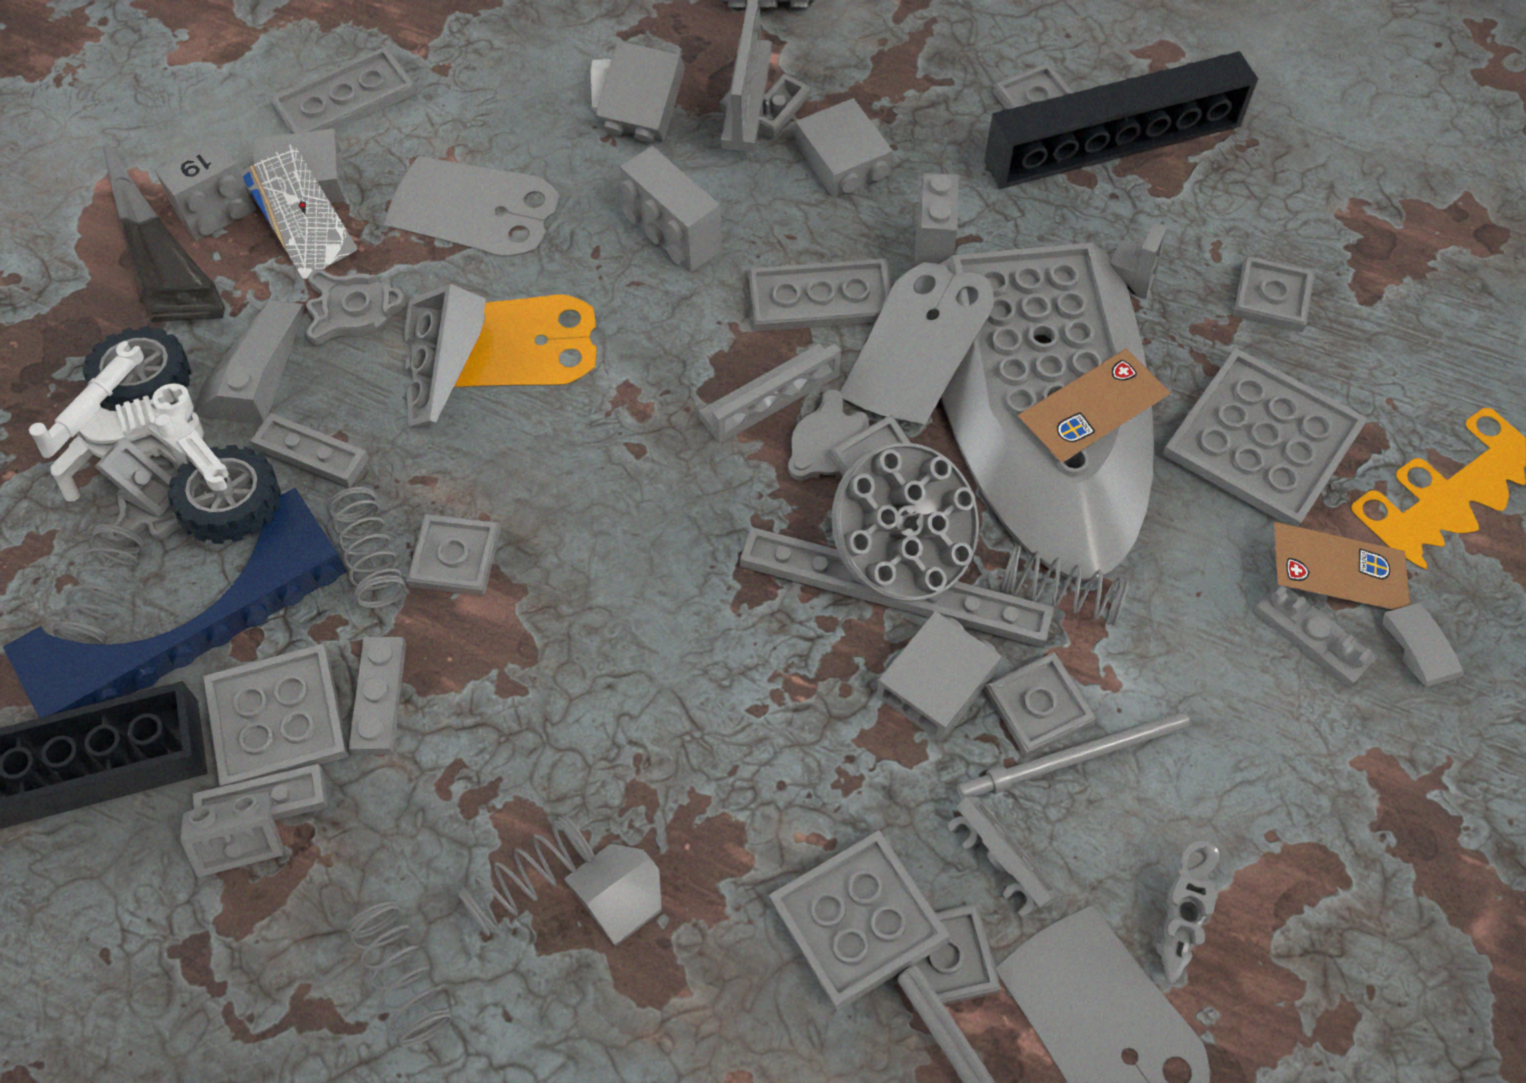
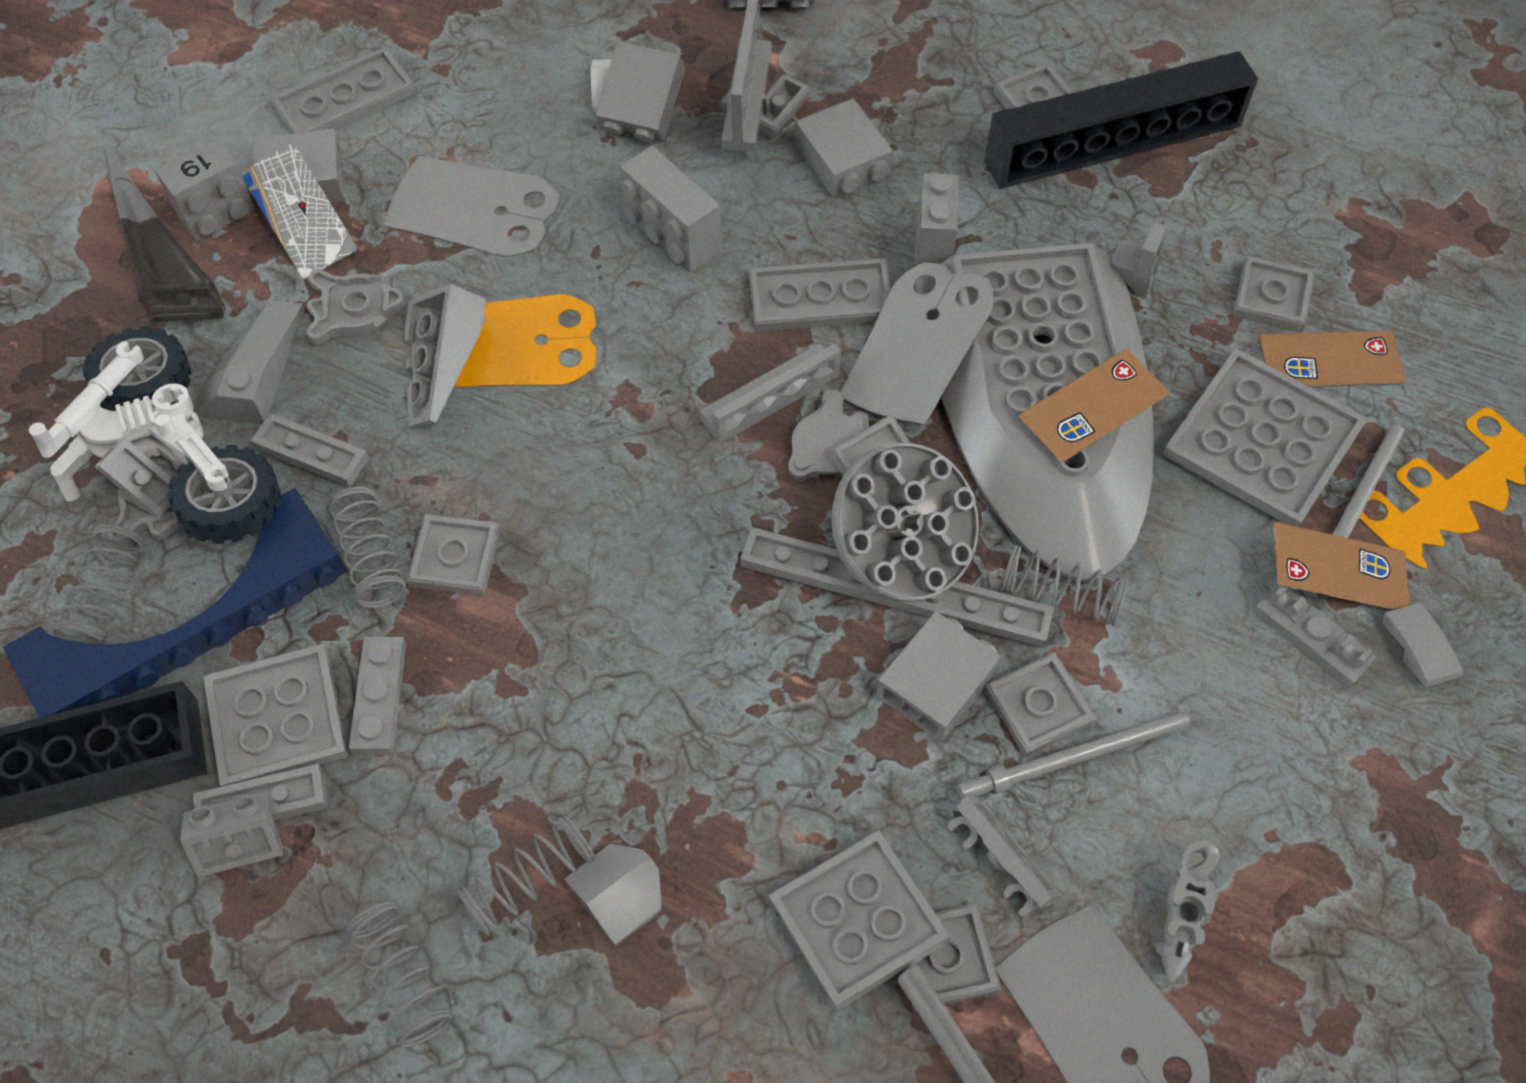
(1335, 357): none -> medium nougat sticker
(1367, 485): none -> light grey bar

